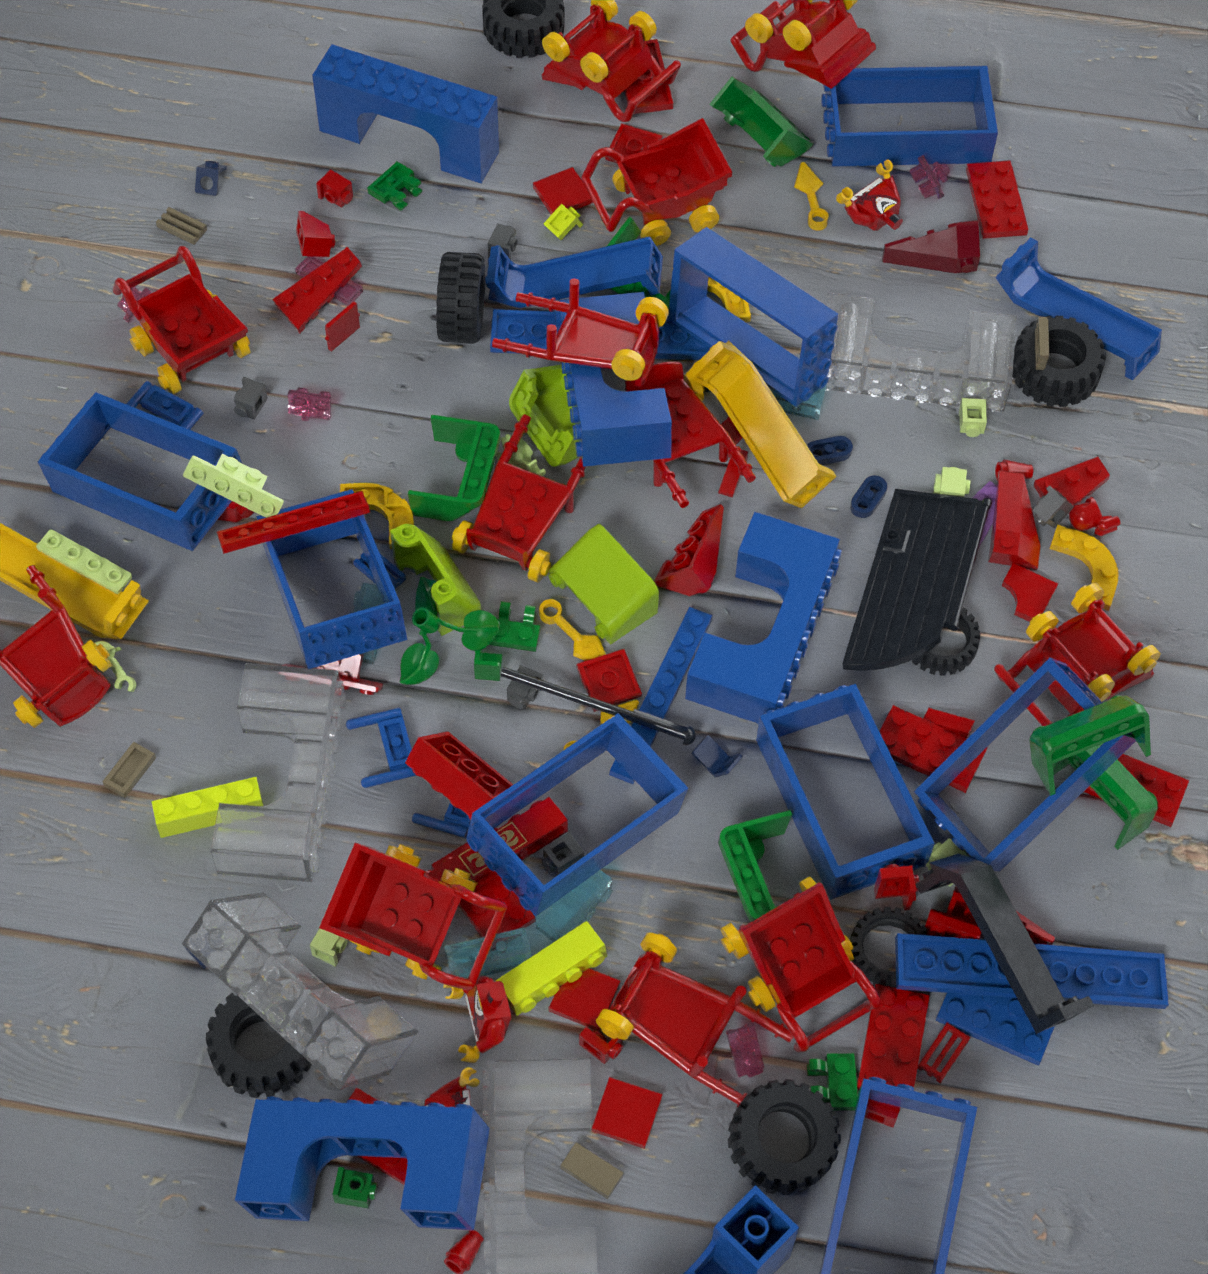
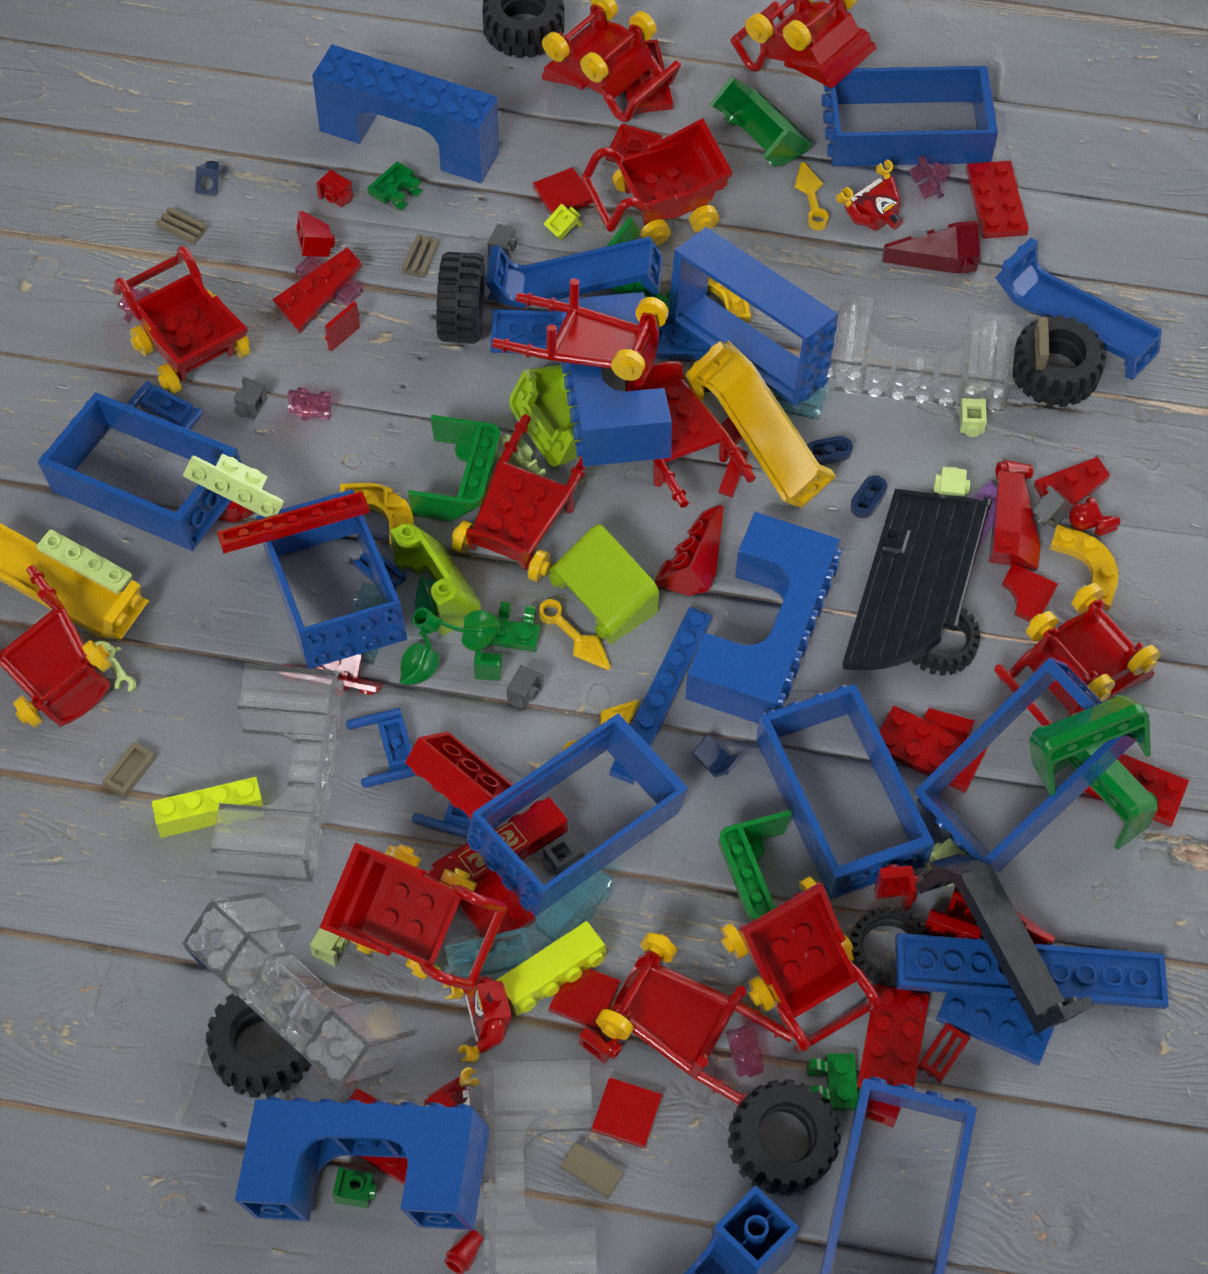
(413, 250): none -> dark tan tile
(609, 678): red tile -> none
(685, 733): black bar -> none

